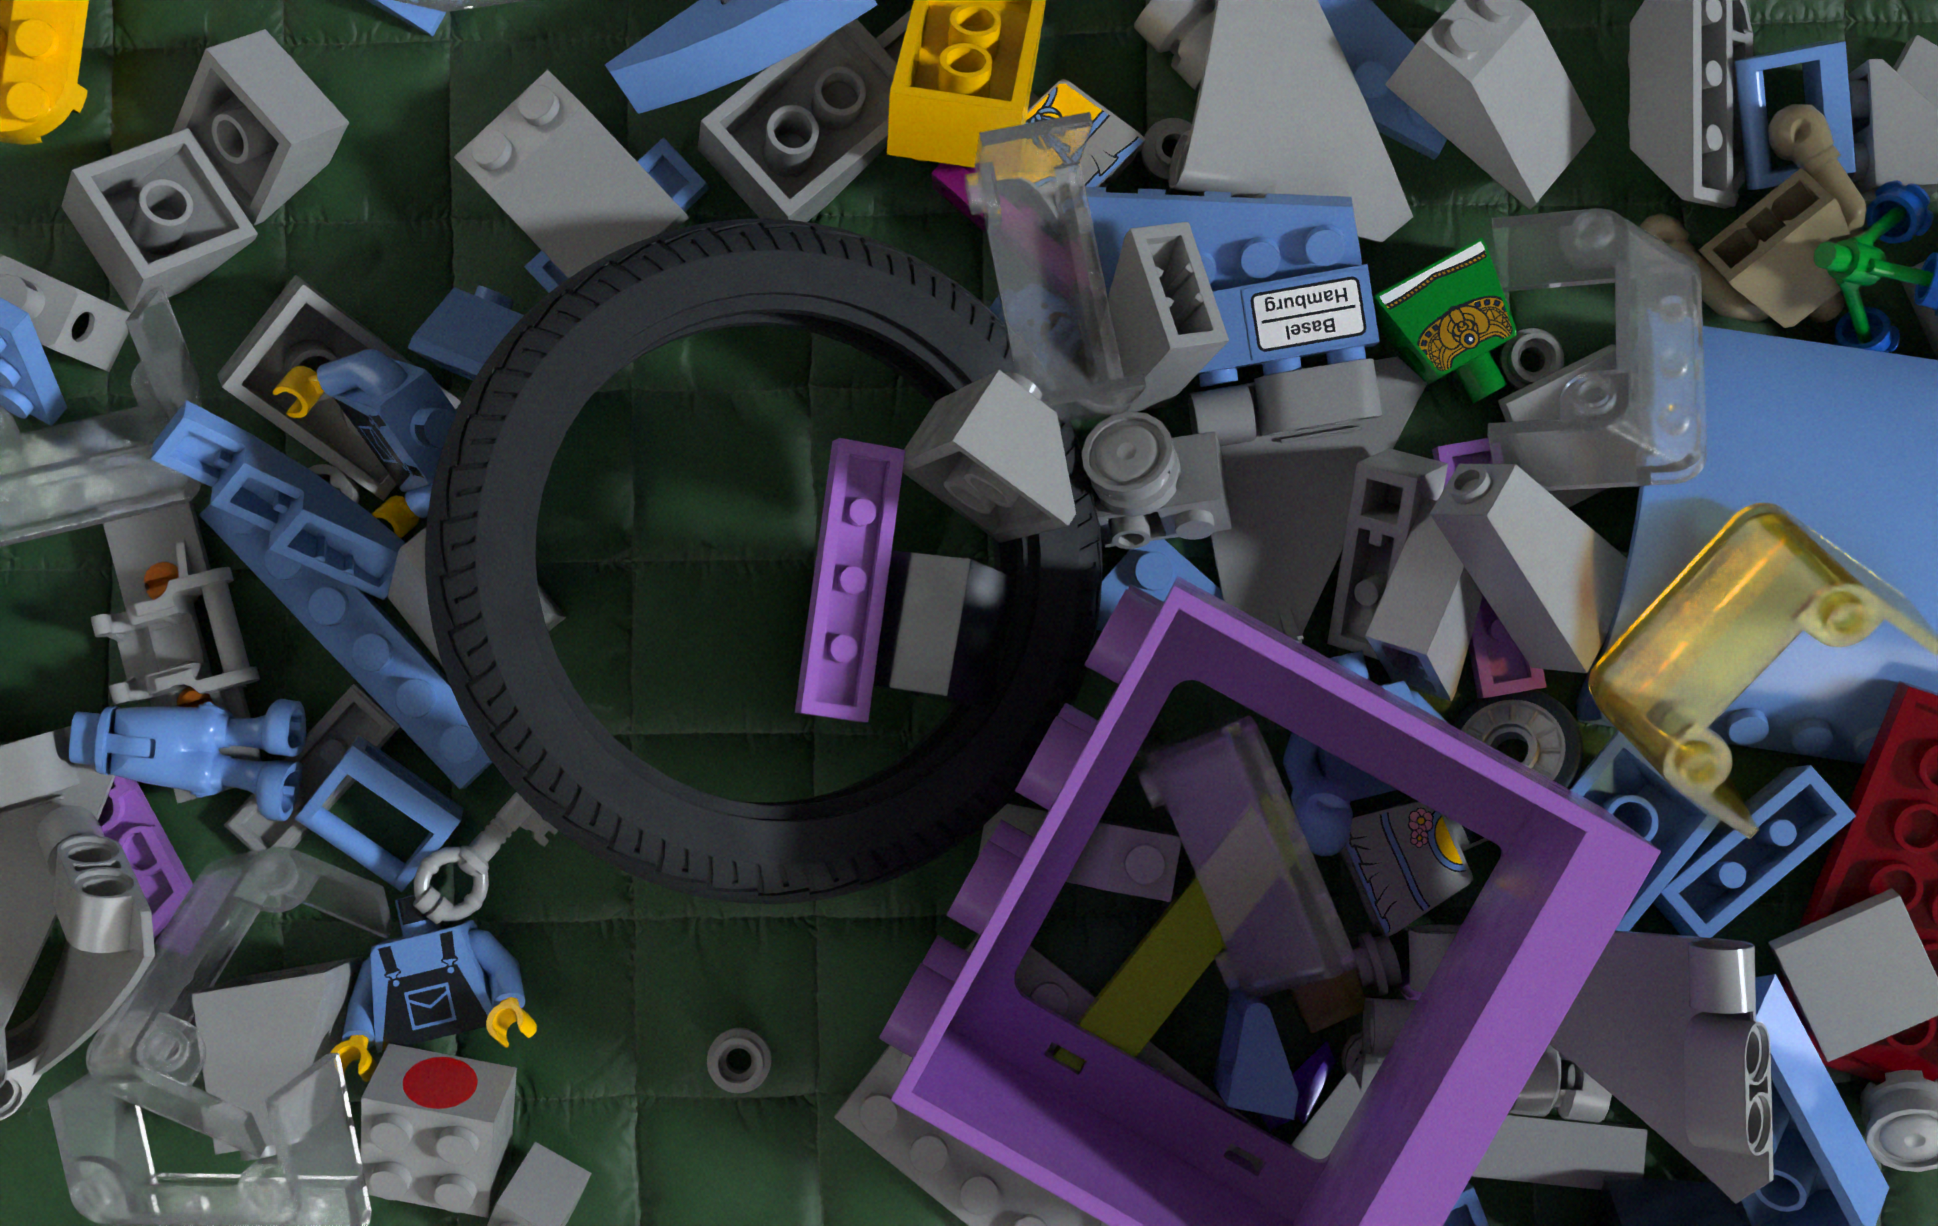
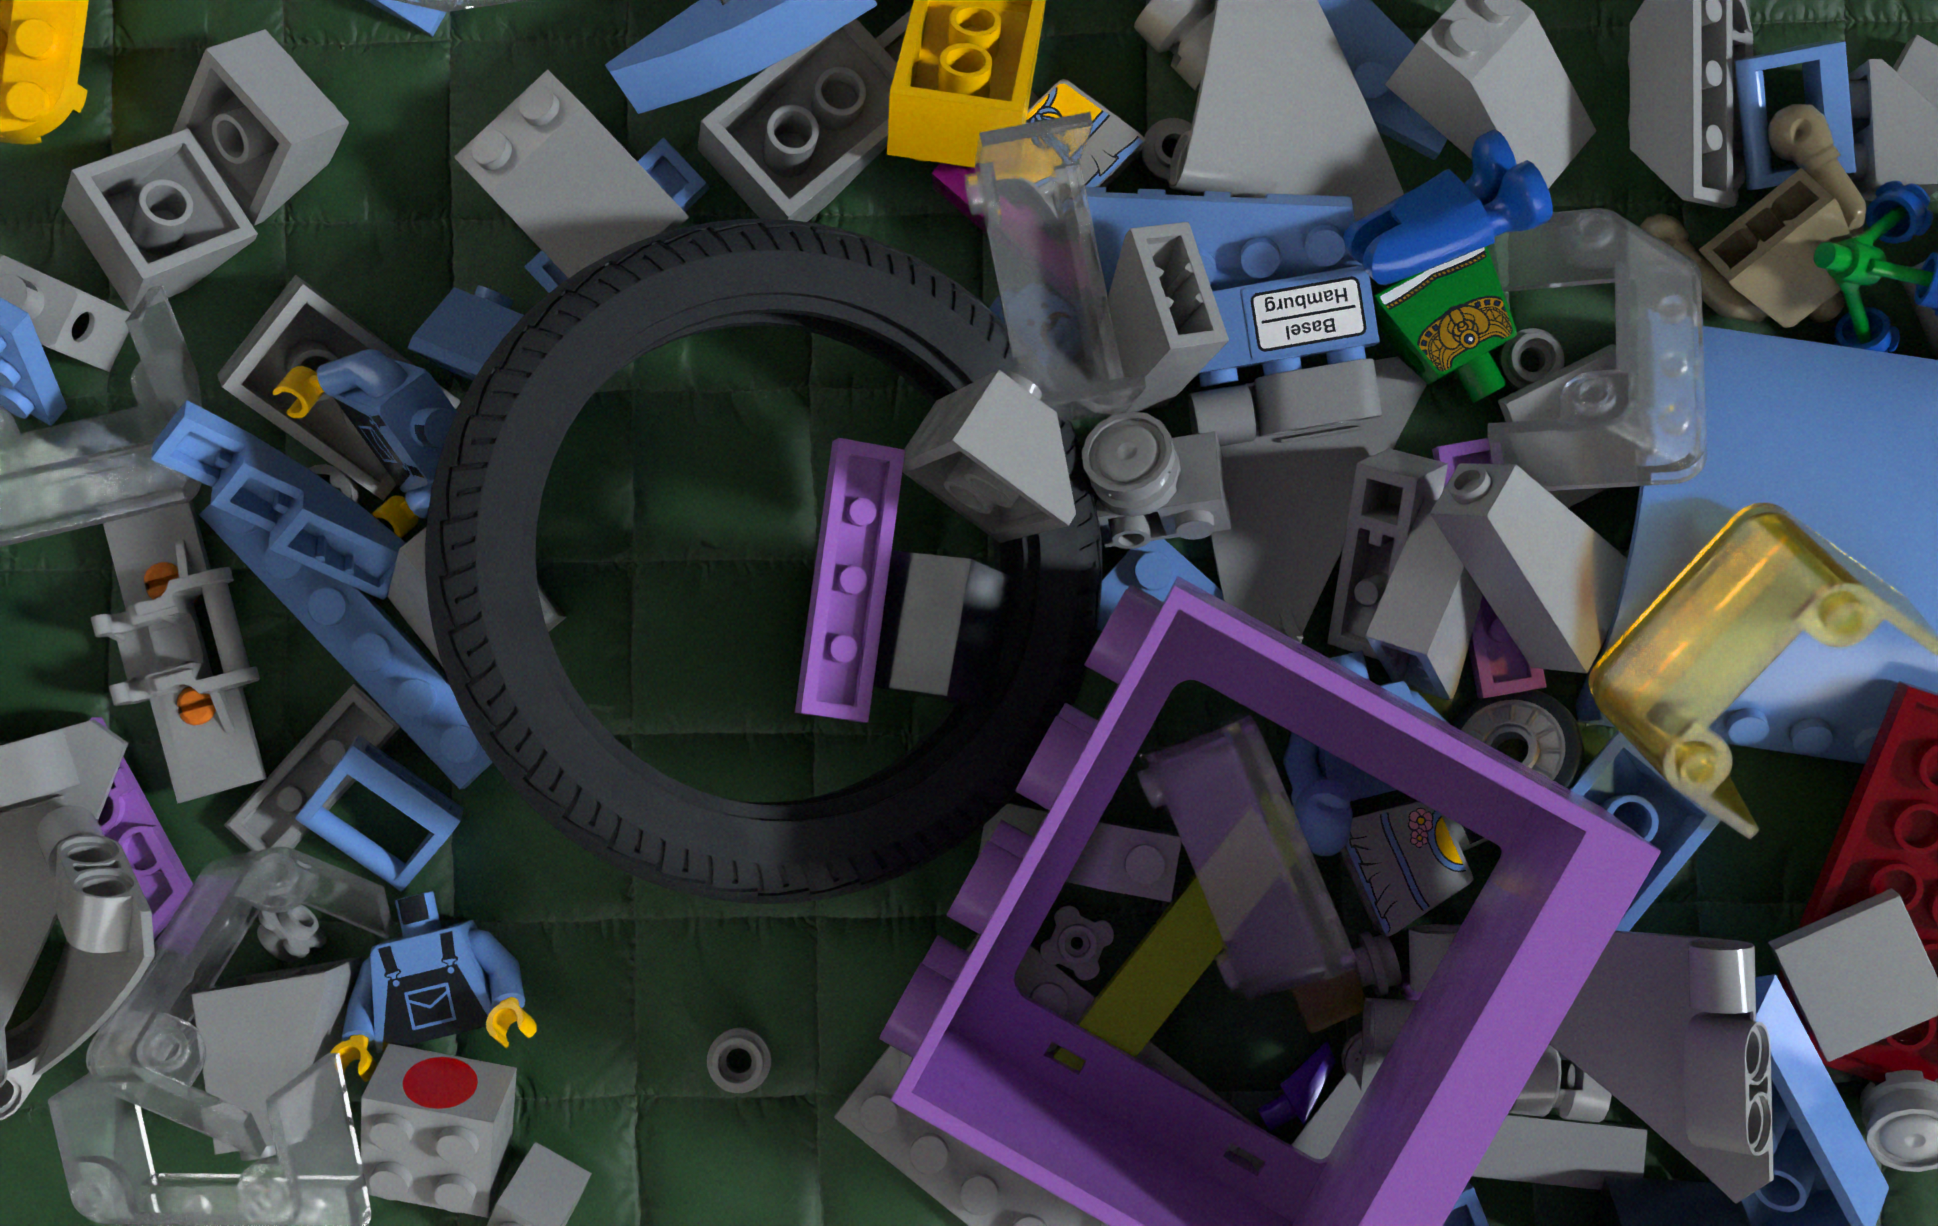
(182, 748): medium blue piece -> none
(290, 933): none -> light grey plate
(474, 861): light grey piece -> none
(1070, 925): none -> light grey plate
(1252, 1062): medium blue tile -> none
(1450, 216): none -> blue piece
(1732, 871): medium blue brick -> none

